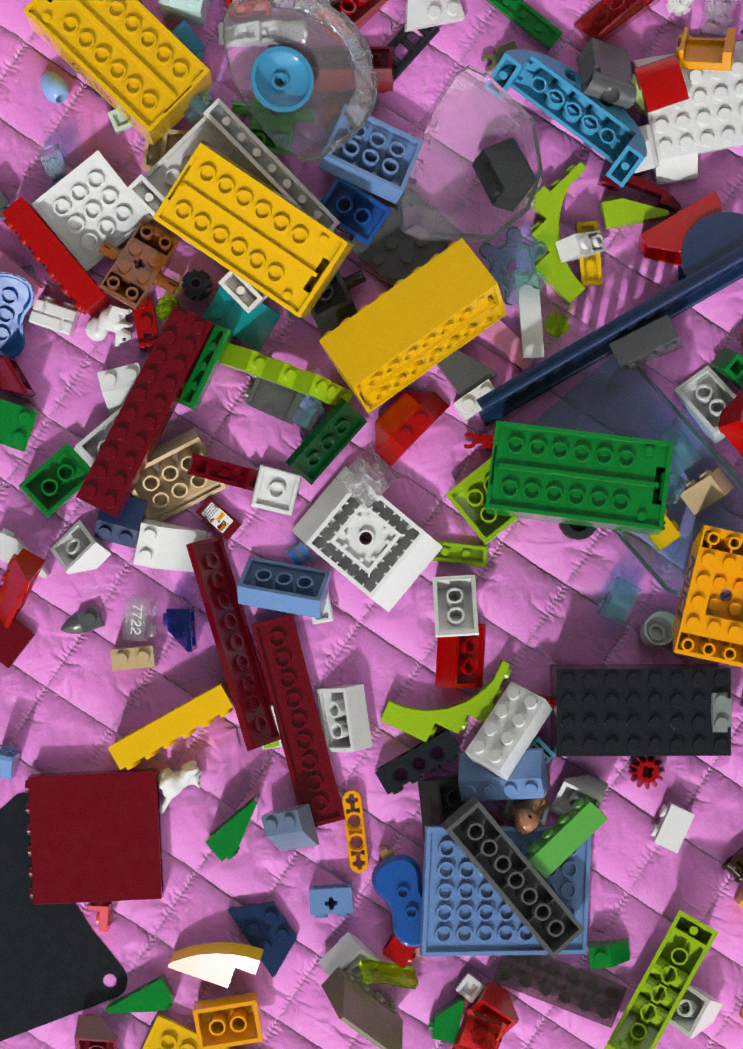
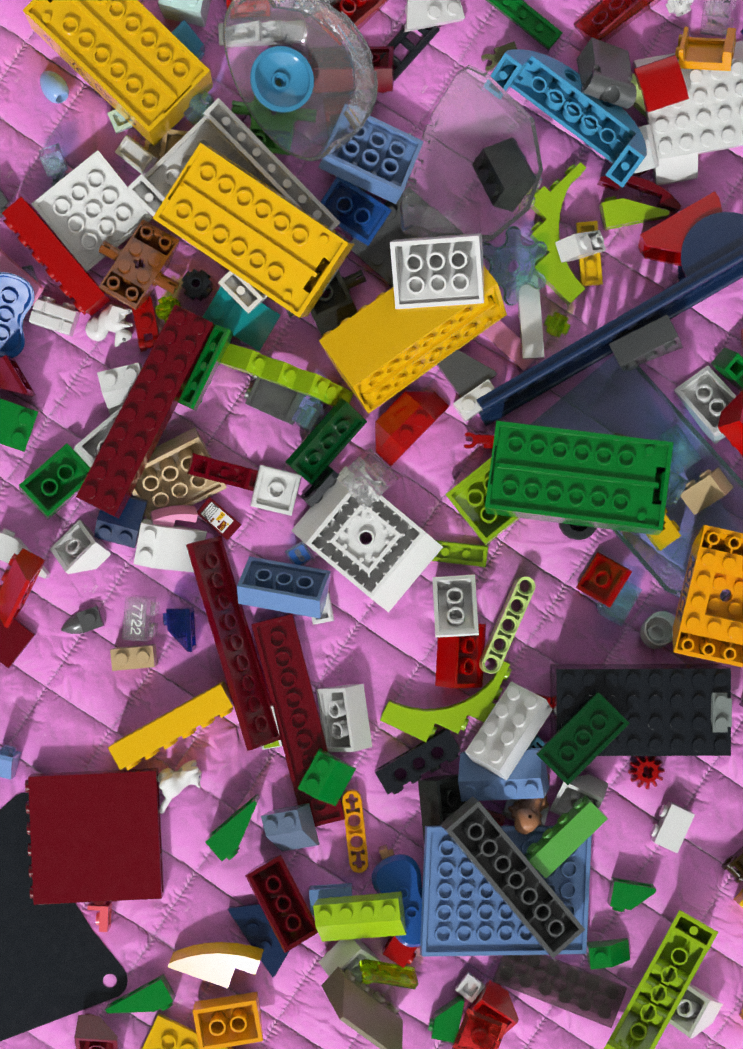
(136, 155): none -> white tile
(167, 515): none -> bright pink slope
(282, 902): none -> dark red slope
(315, 492): none -> black plate
(326, 777): none -> green slope
(360, 916): none -> lime slope
(437, 271): none -> white slope
(515, 617): none -> yellowish green beam
(582, 738): none -> dark green plate
(604, 579): none -> red tile
(628, 894): none -> green slope

